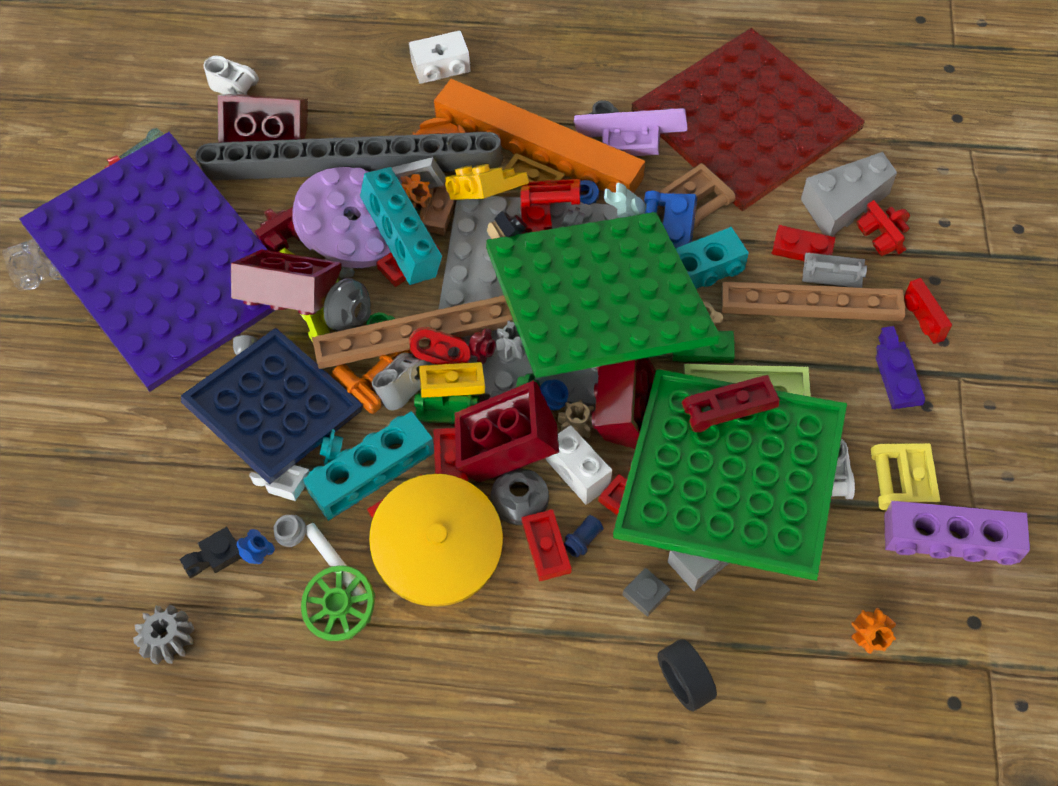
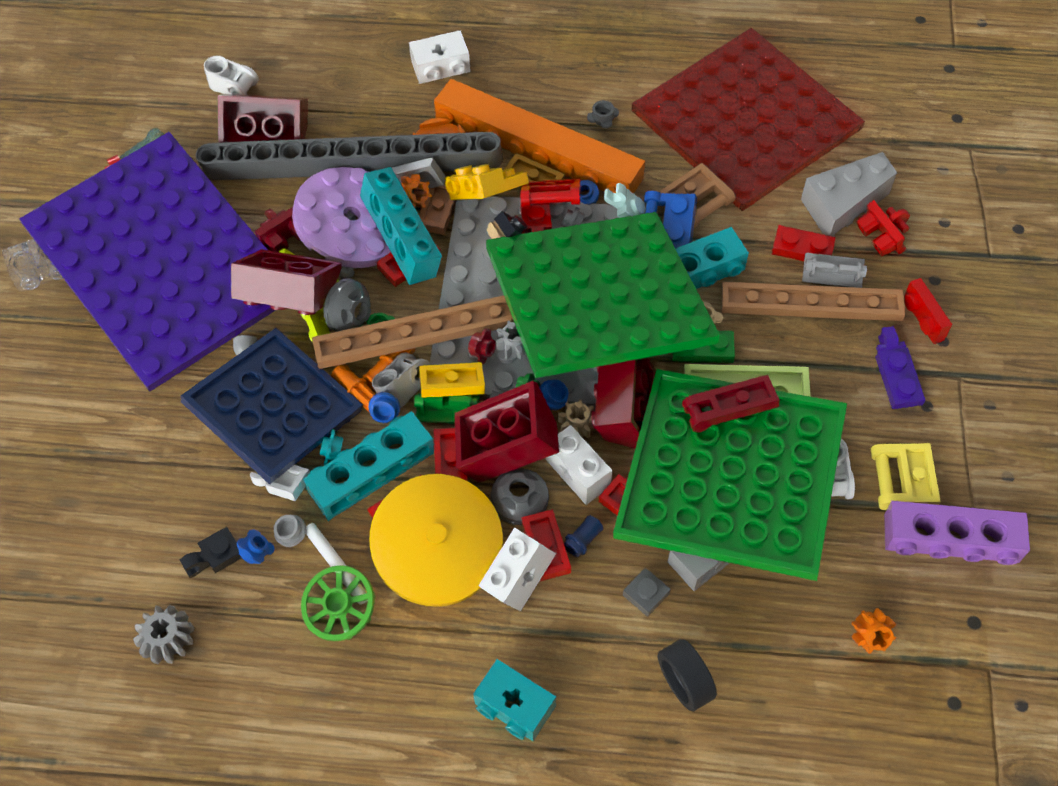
(384, 407): none -> blue plate
(439, 346): red plate -> none
(506, 684): none -> teal brick
(517, 569): none -> white brick
(632, 131): lavender bracket -> none

